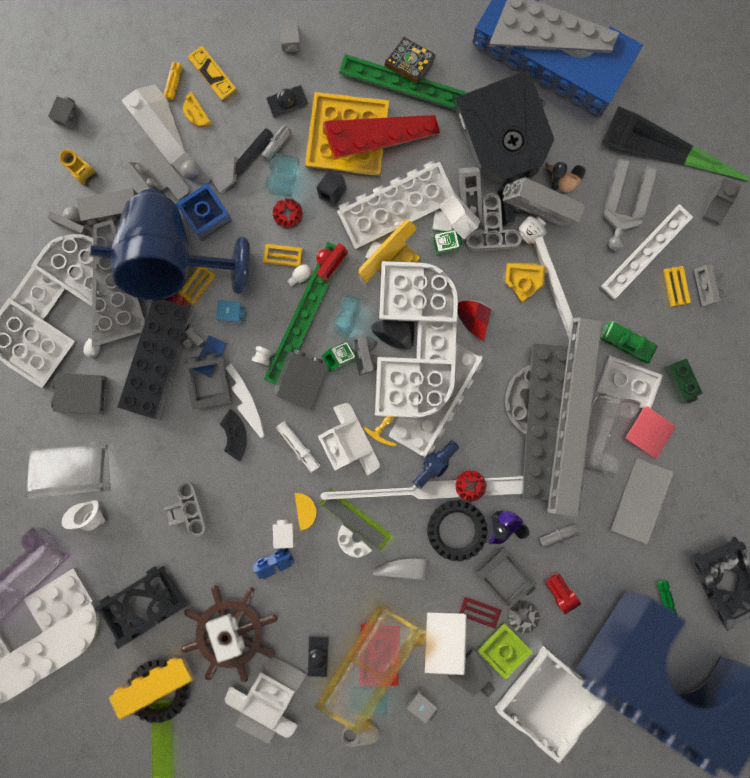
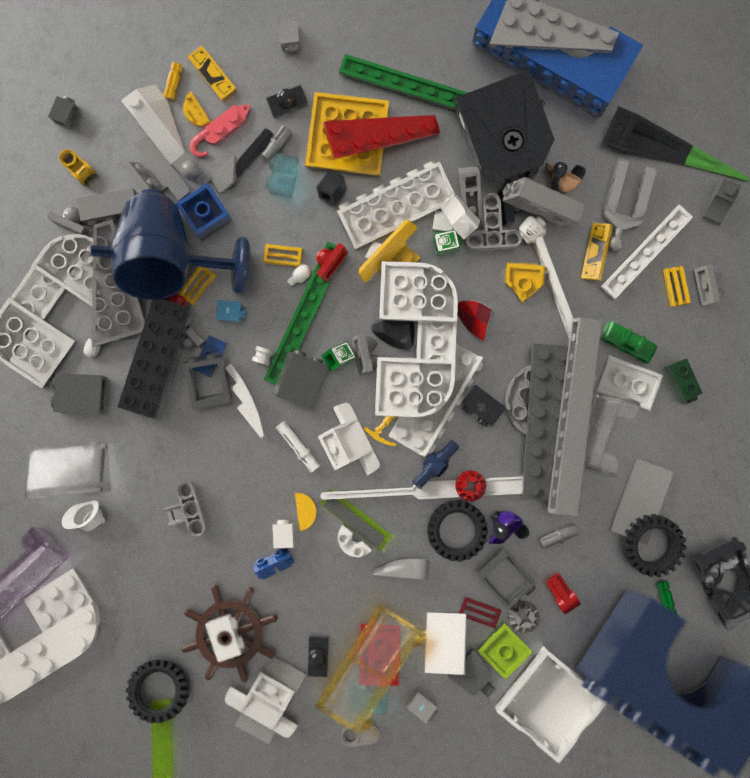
(126, 632): black fence -> none
(152, 688): yellow brick -> none
(221, 127): none -> coral plate
(235, 434): black tile -> none
(295, 217): red gear -> none
(344, 321): clear light blue brick -> none
(410, 60): tile -> none
(493, 408): none -> black brick
(596, 251): none -> yellow tile
(650, 432): coral slope -> none
(673, 555): none -> black tyre

